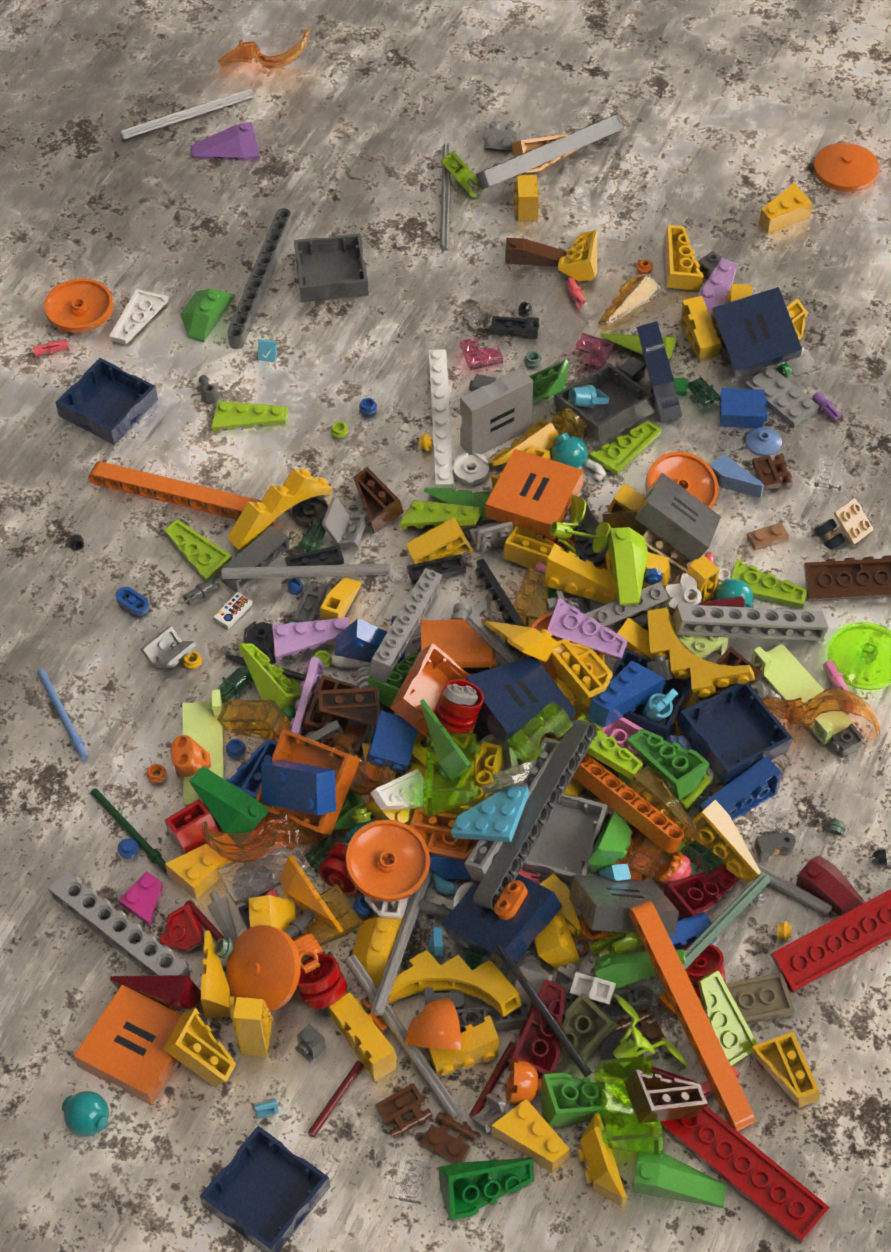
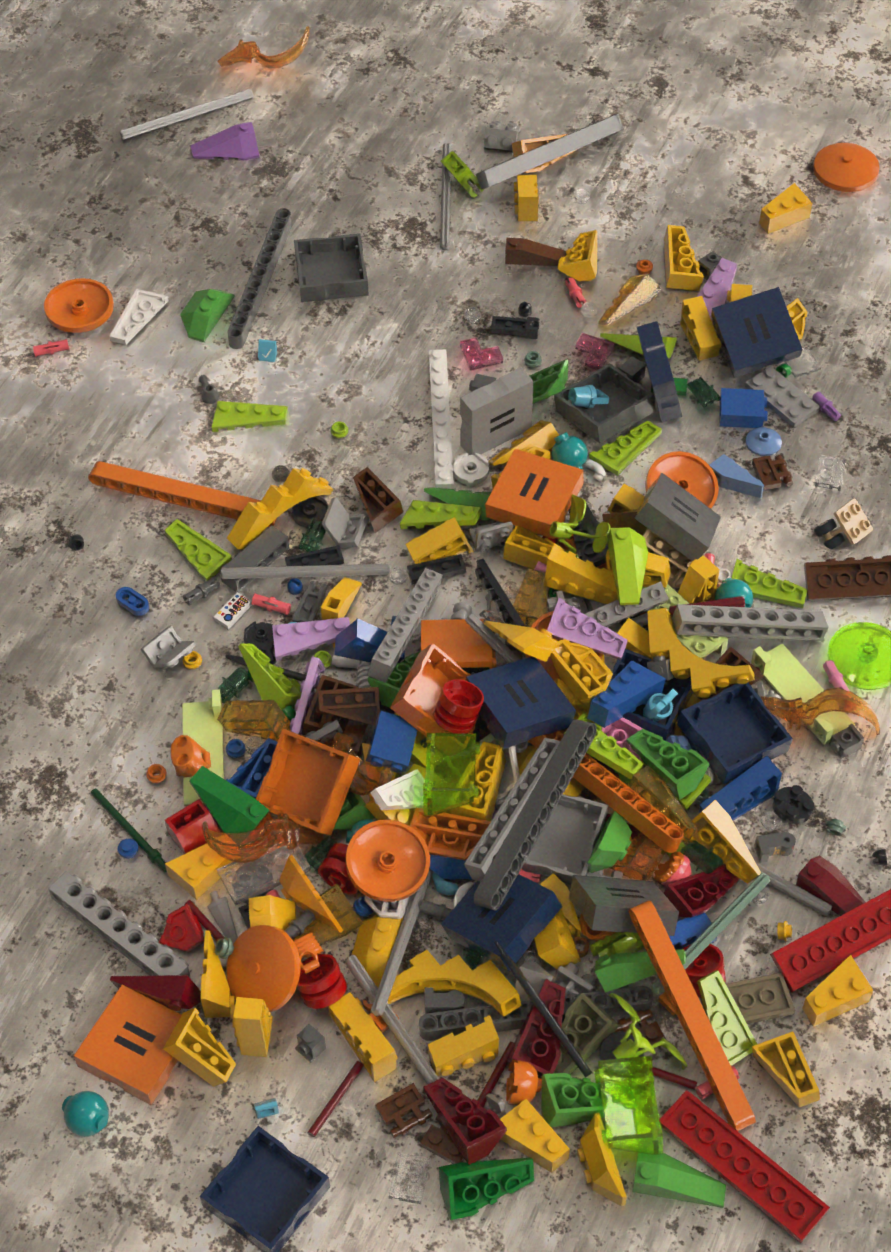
(76, 741): medium blue bar -> none
(107, 401): dark blue tile -> none
(143, 897): dark pink wing -> none
(280, 473): none -> clear smoke plate
(283, 607): none -> coral pin
(298, 787): blue brick -> none
(361, 815): lime plate -> none
(368, 406): blue plate -> none
(425, 442): yellow plate -> none
(436, 943): dark azure plate -> none
(436, 1027): orange brick -> none
(448, 753): bright green wedge -> none
(460, 694): light grey plate -> none
(468, 1123): none -> dark red wedge
(494, 817): medium azure plate -> none
(509, 777): clear slope -> none
(510, 900): orange plate -> none
(527, 740): clear neon green arch -> none
(569, 418): clear yellow plate -> none
(593, 987): white slope -> none
(616, 872): medium azure slope -> none
(653, 576): blue plate -> none
(663, 1098): reddish brown wedge -> none
(681, 592): white plate -> none
(768, 536): medium nougat plate -> none
(796, 796): none -> black plate
(838, 993): none -> yellow wedge

